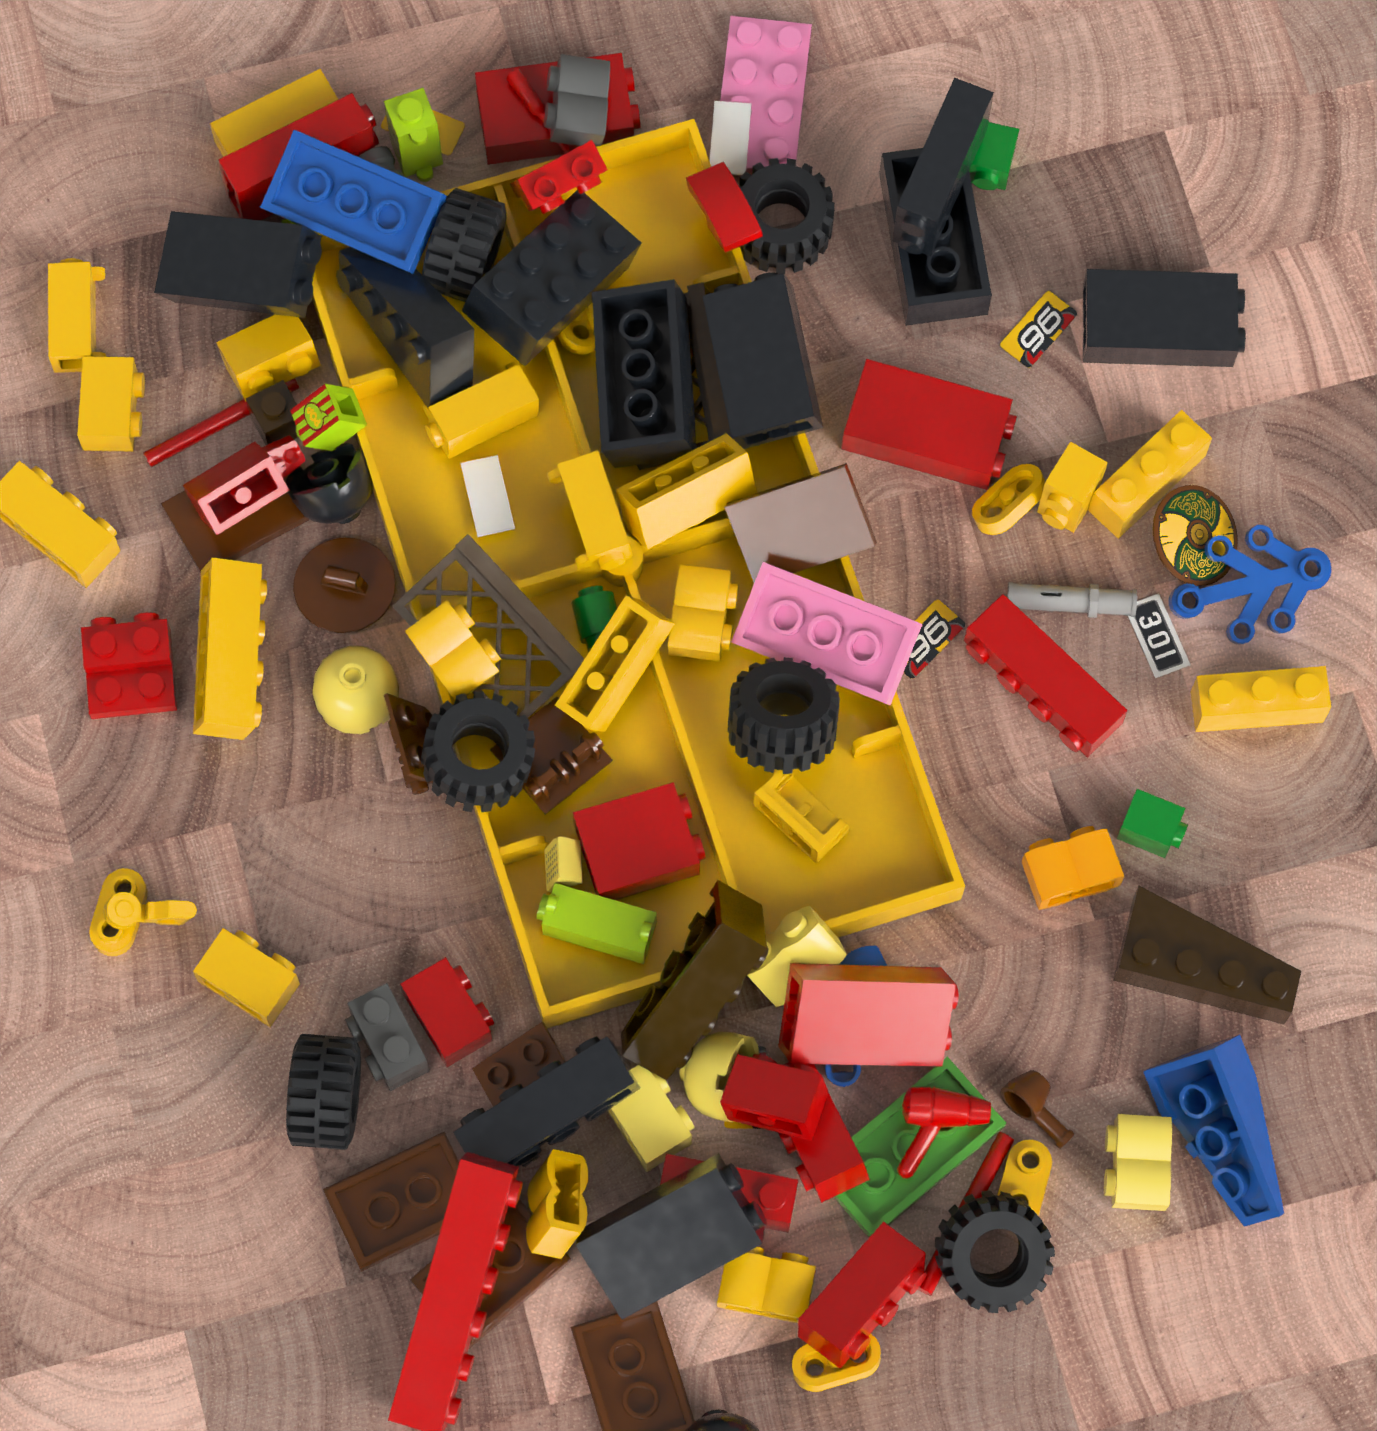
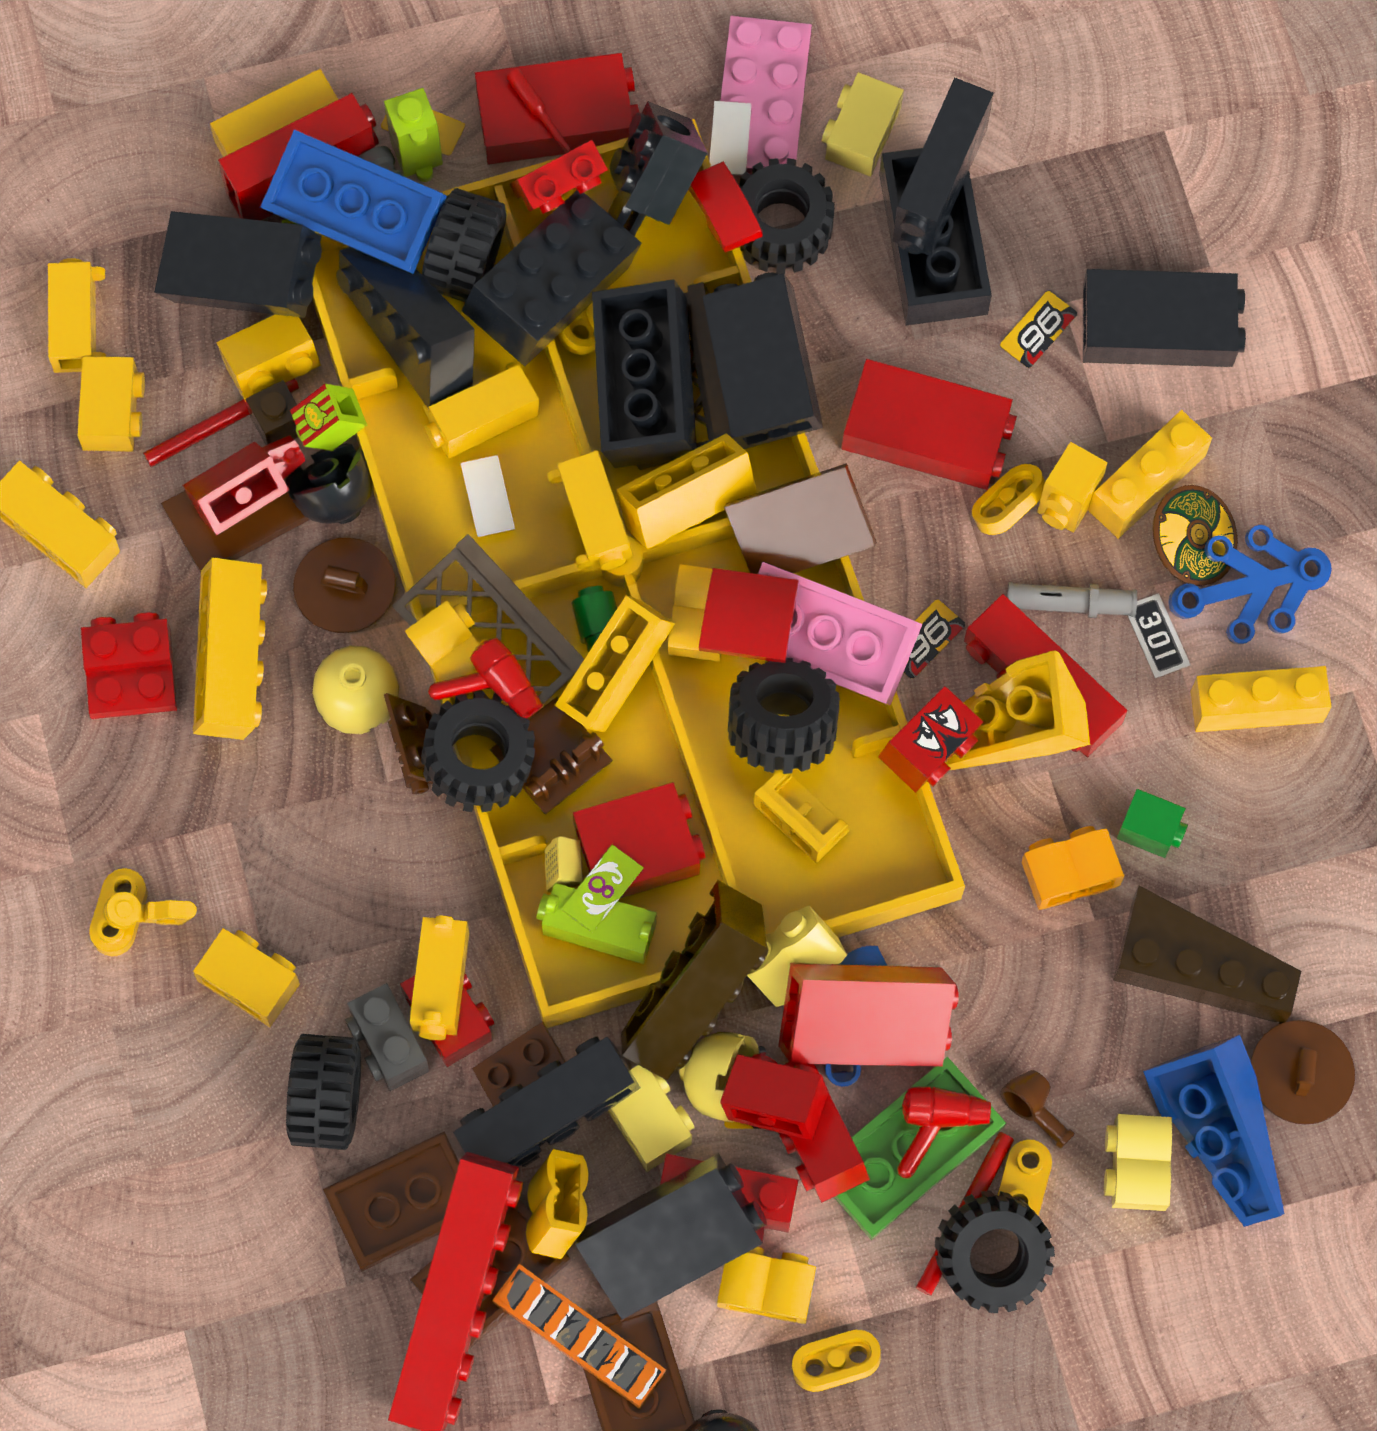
(439, 977): none -> yellow brick
(495, 670): none -> red piece
(579, 100): dark grey brick -> none
(579, 1336): none -> tile
(602, 888): none -> lime sticker
(655, 166): none -> black brick
(748, 615): none -> red slope
(863, 123): none -> light yellow brick
(863, 1296): red brick -> none
(930, 739): none -> red brick
(994, 157): green brick -> none
(1027, 713): none -> yellow wedge
(1303, 1072): none -> reddish brown shield

